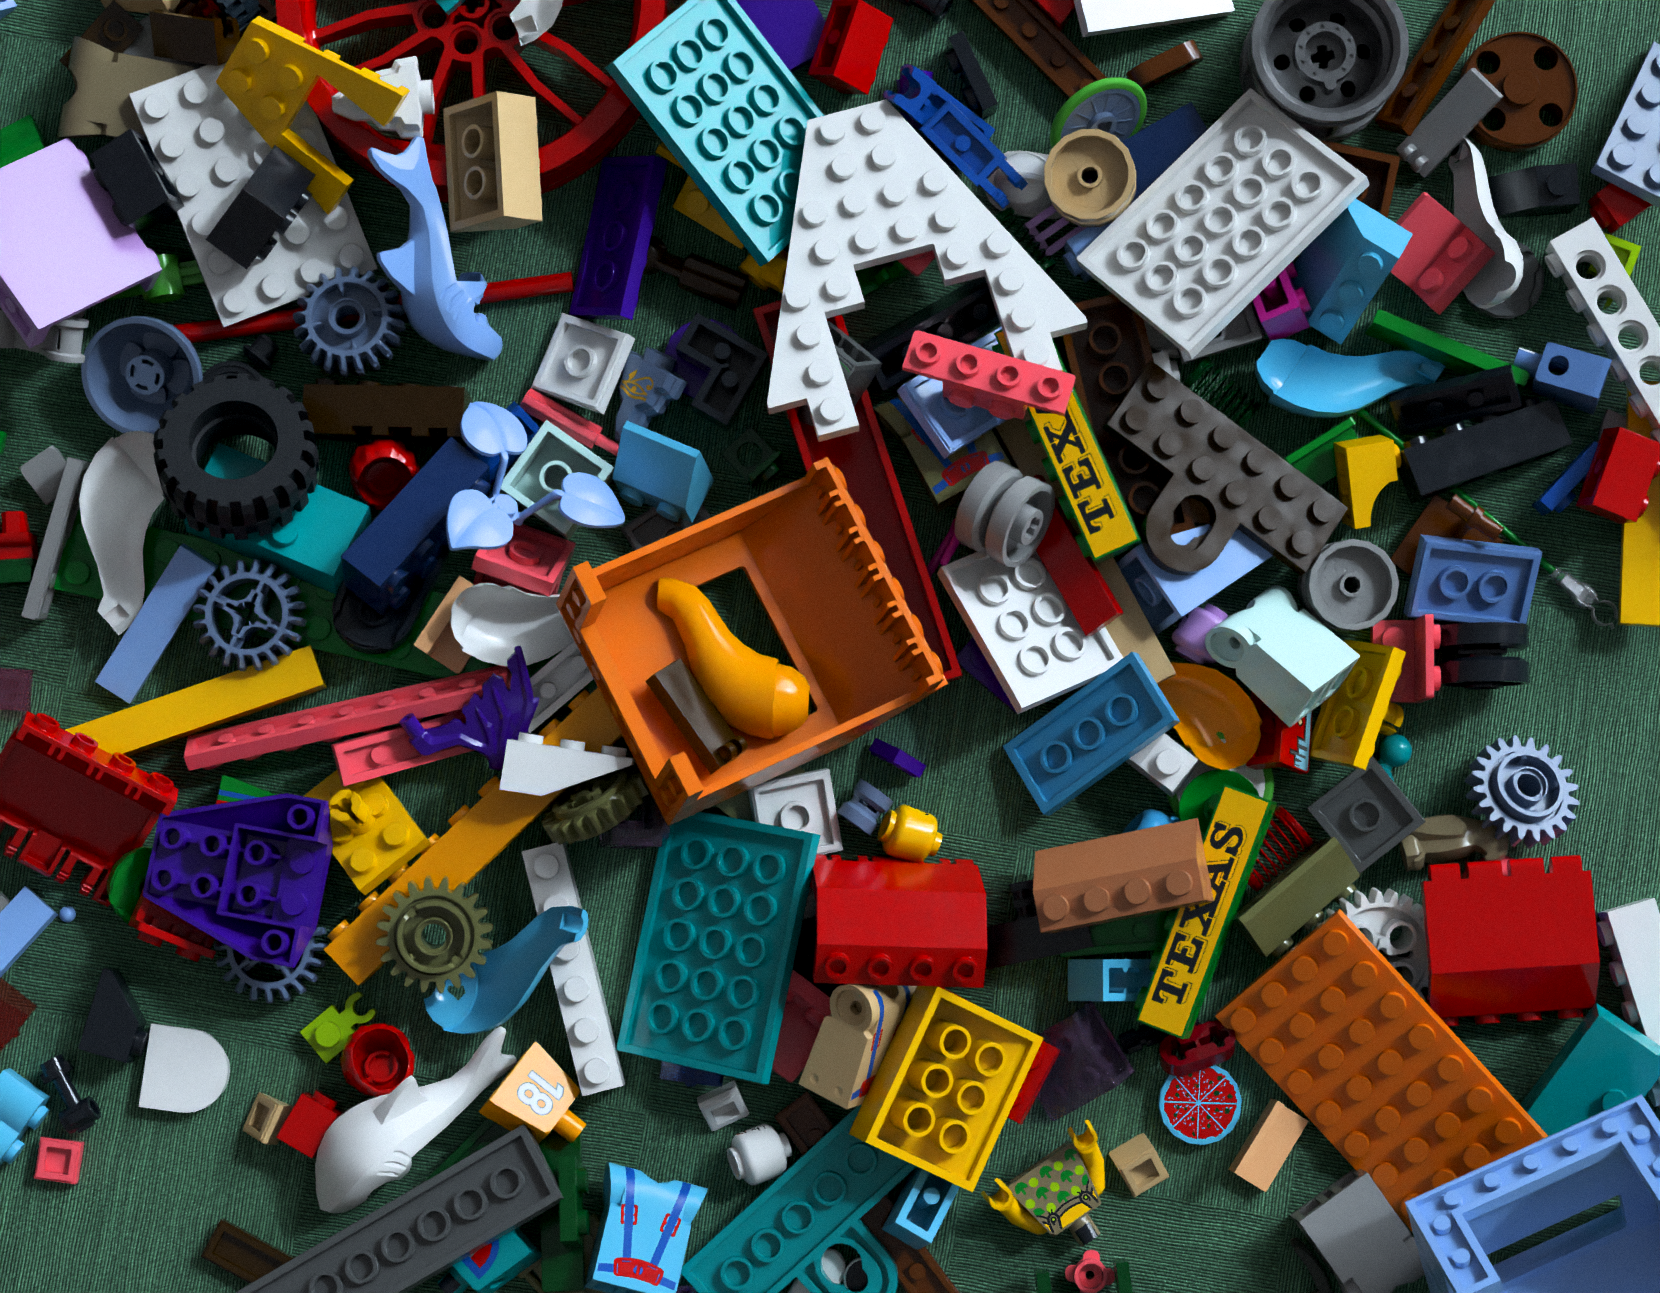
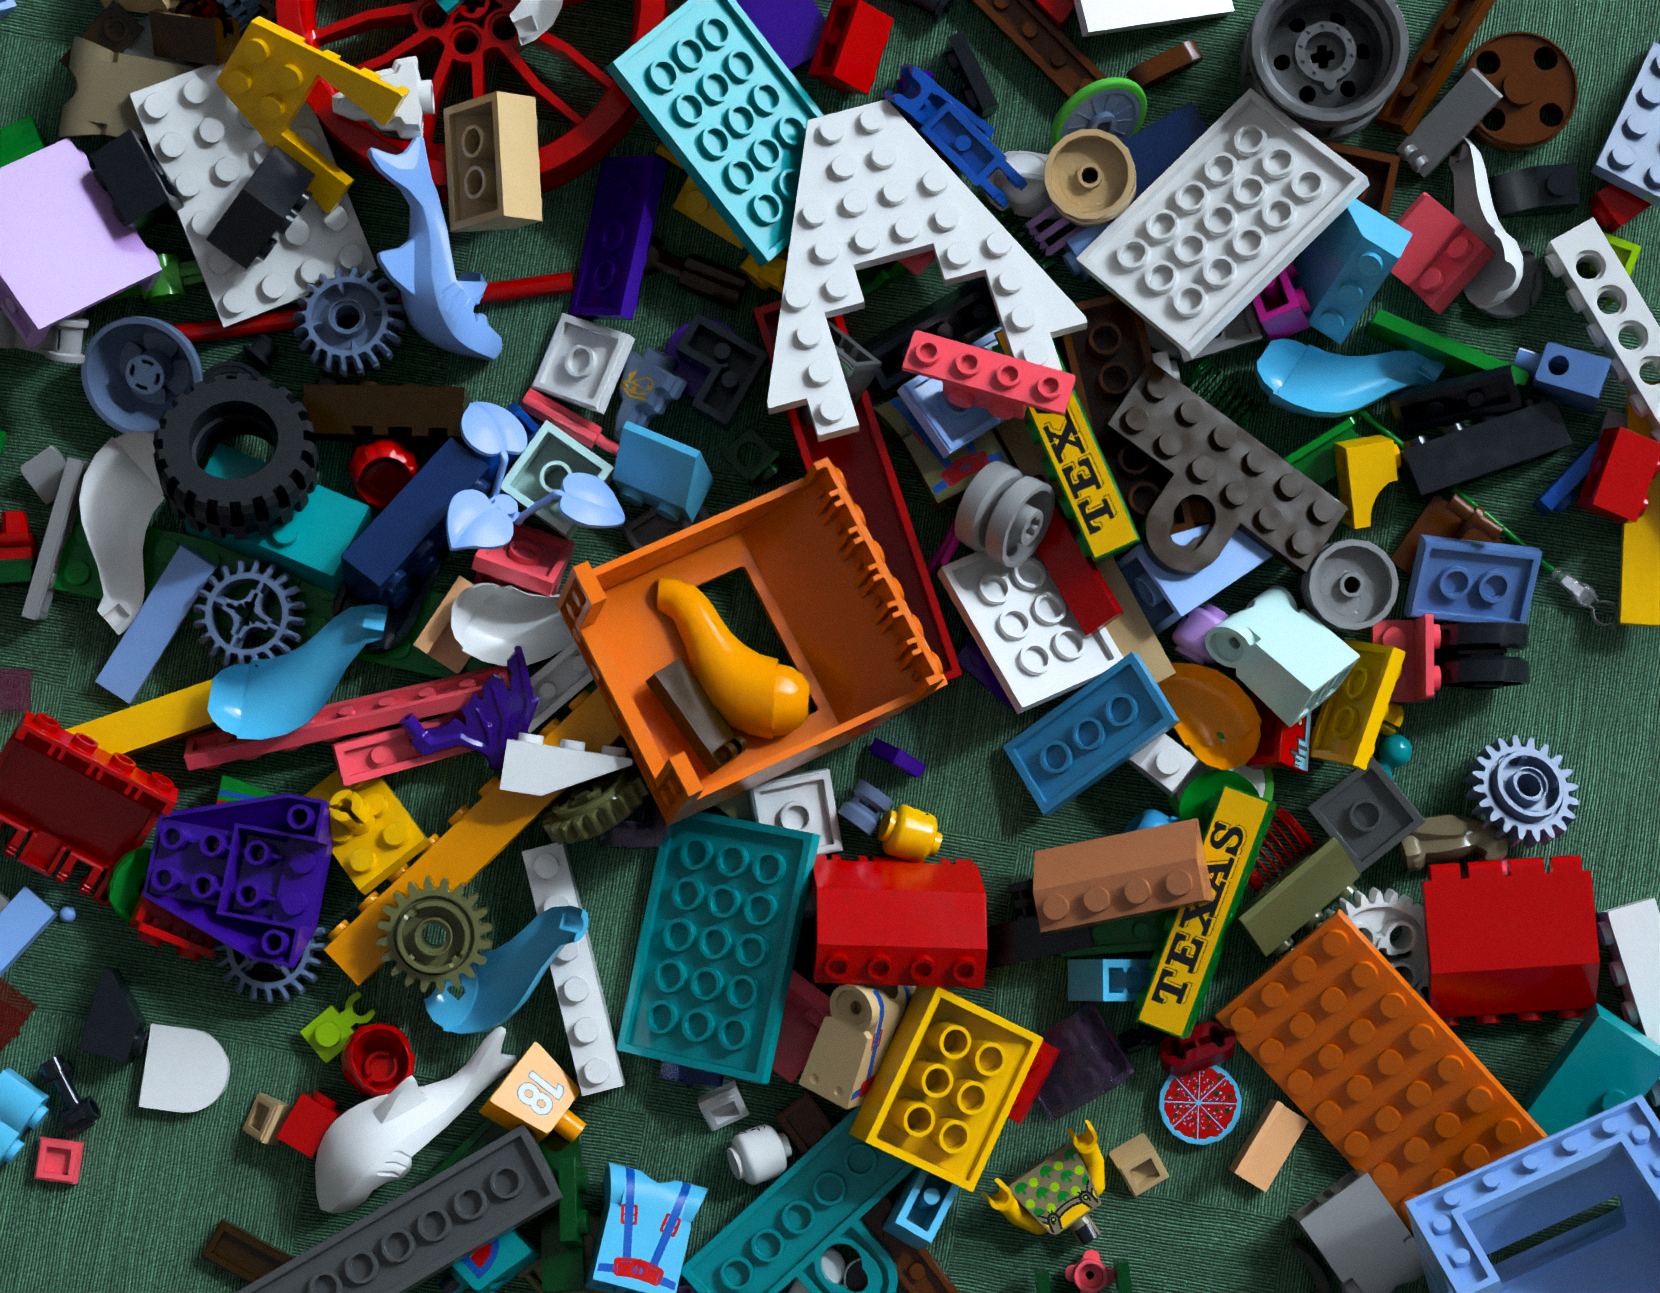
(295, 685): none -> medium azure animal

